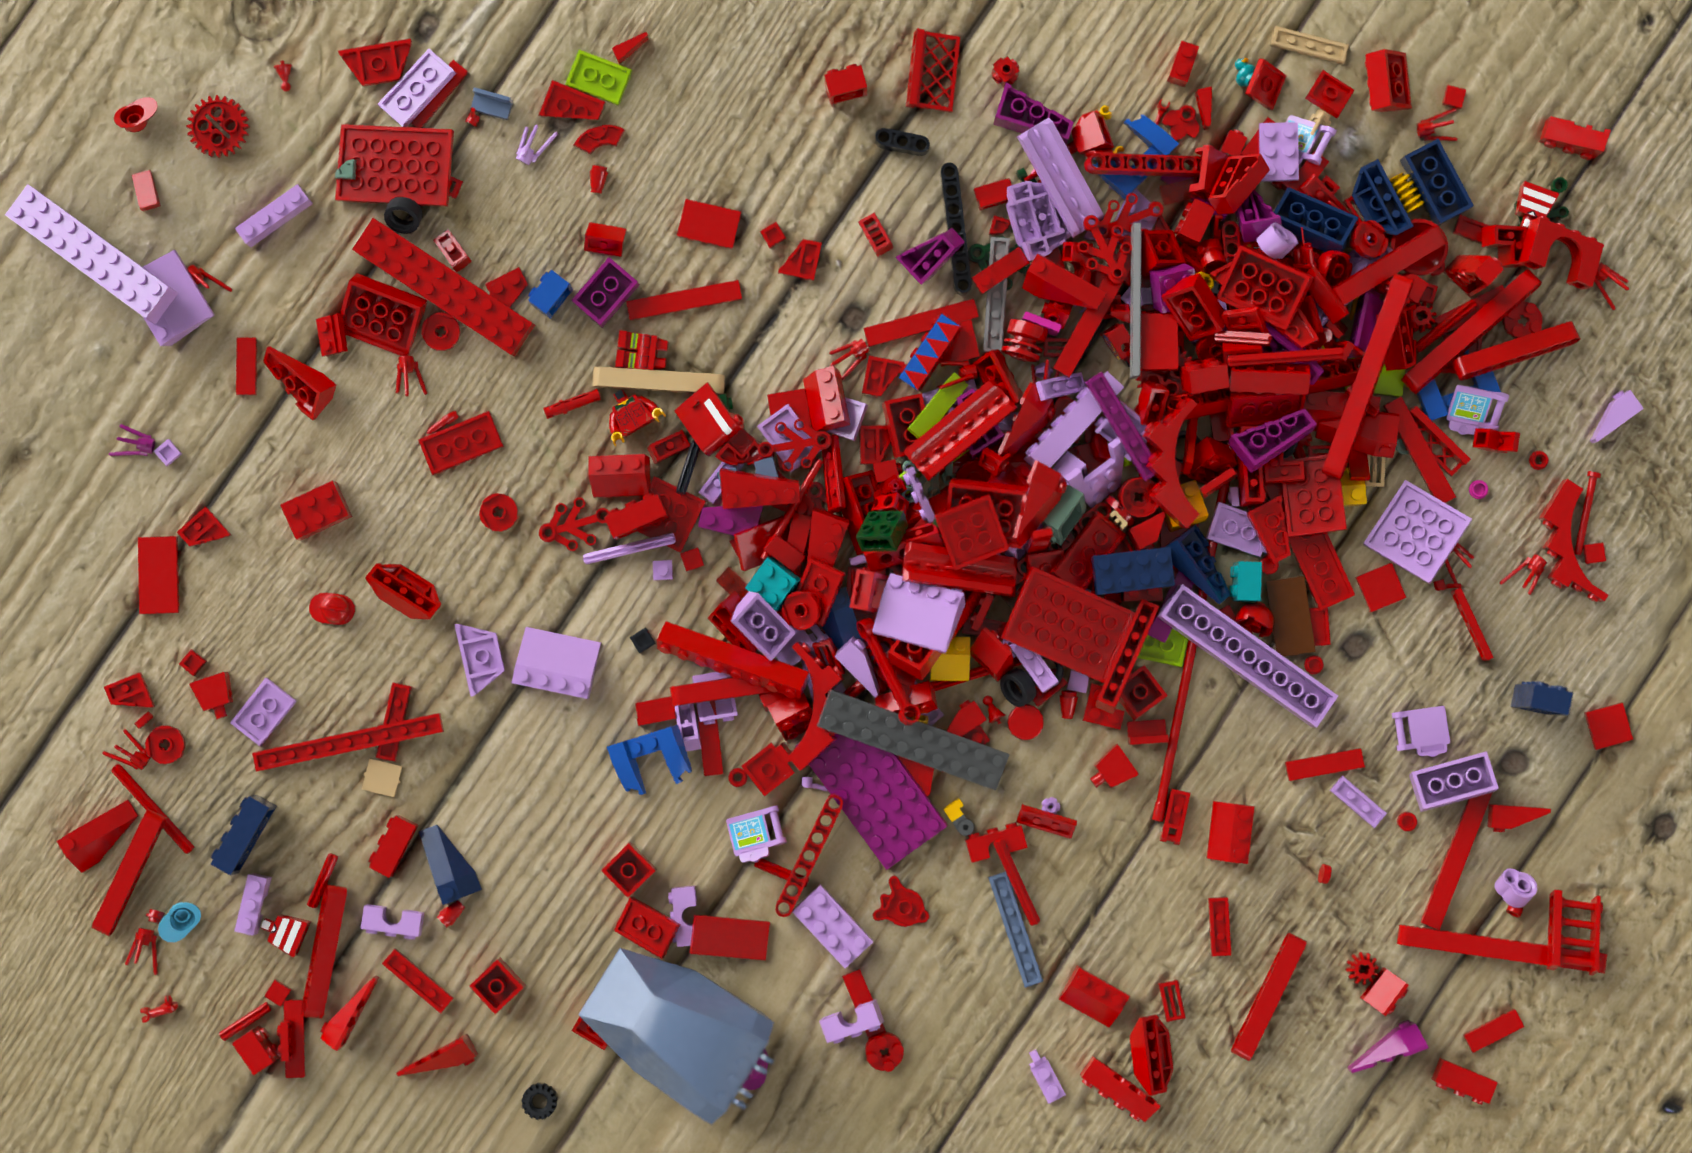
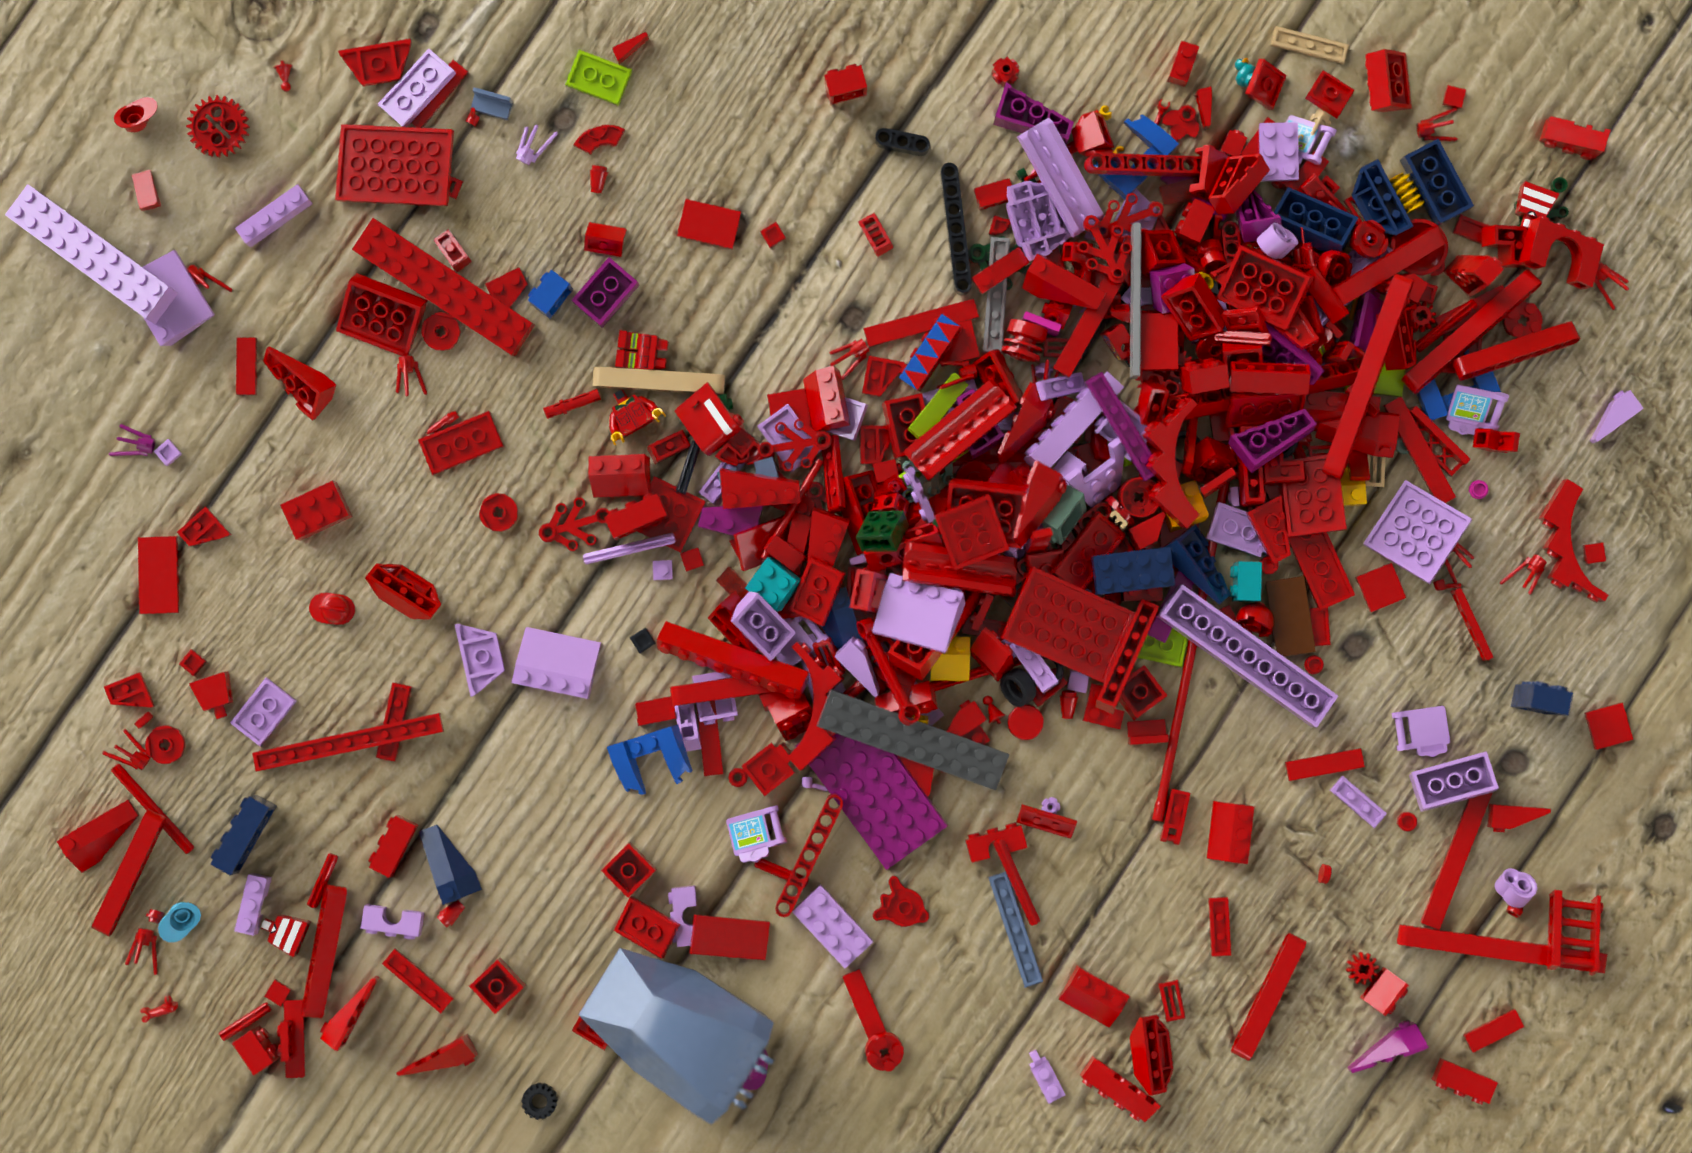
(331, 335): red plate -> none
(346, 170): sand green tile -> none
(382, 777): tan piece -> none
(407, 205): black tyre -> none
(570, 103): red wing -> none
(684, 300): red tile -> none
(803, 261): red wing -> none
(811, 613): red plate -> none
(836, 1028): lavender arch -> none
(916, 70): red fence -> none
(929, 256): magenta wedge -> none
(961, 823): leg -> none
(994, 462): red bracket -> none
(1113, 768): red torso -> none
(1285, 357): red axle -> none
(1544, 460): red plate -> none
(1586, 511): red bar -> none

